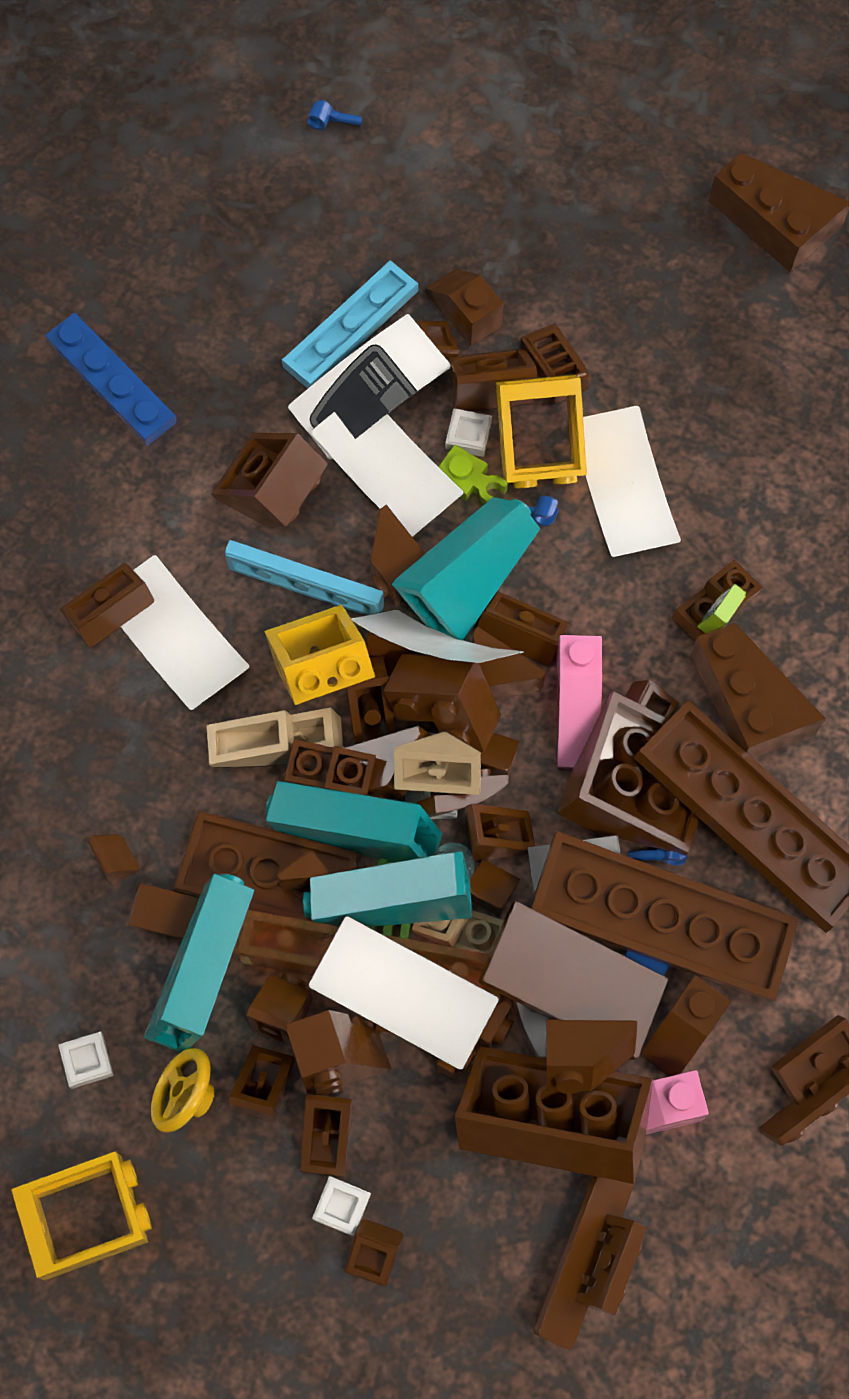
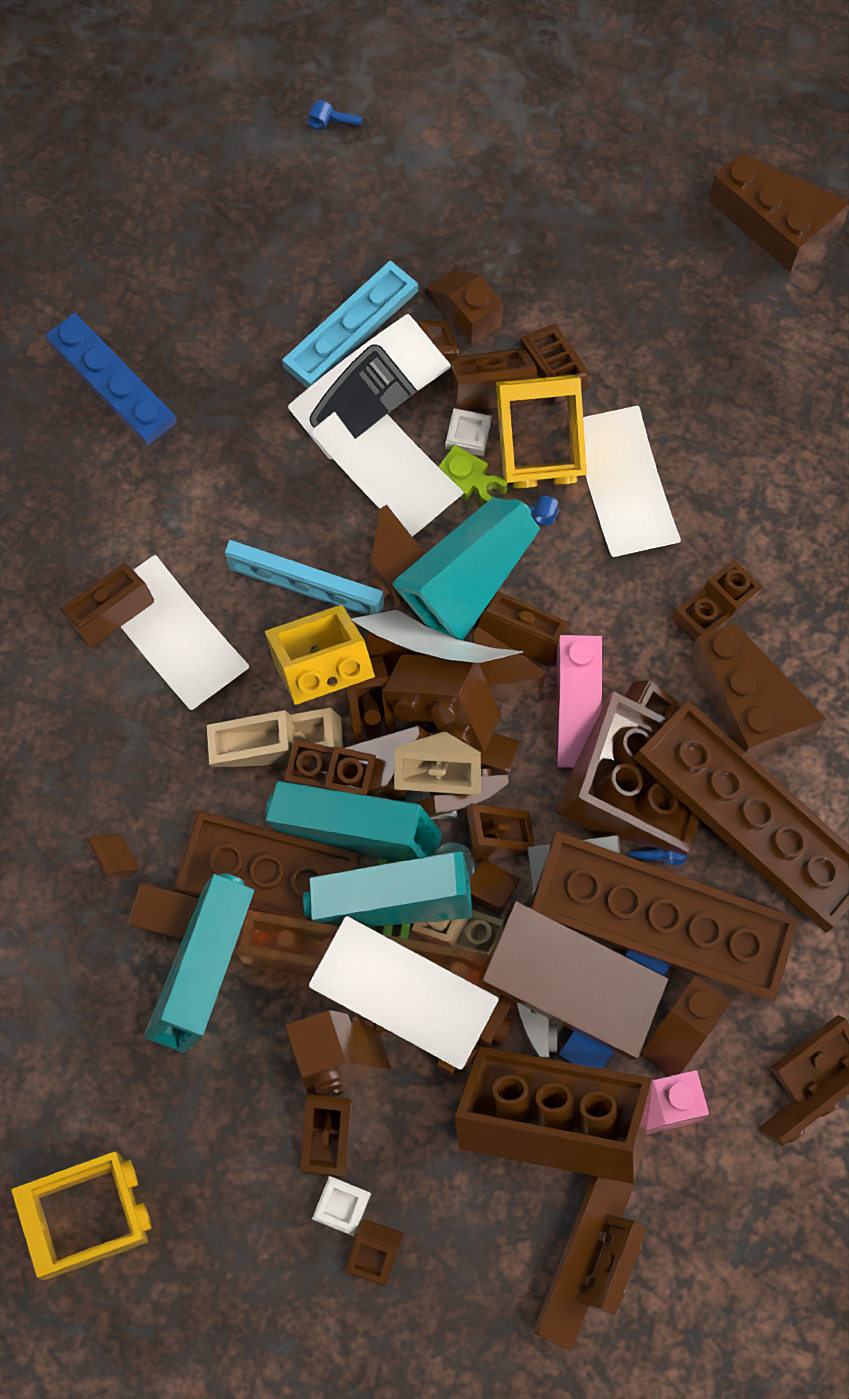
(86, 1060): white tile -> none
(189, 1094): yellow piece -> none
(261, 1084): reddish brown slope -> none
(271, 478): reddish brown slope -> none
(279, 1004): reddish brown slope -> none
(299, 872): reddish brown slope -> none
(586, 1052): reddish brown slope -> none
(722, 609): lime tile -> none

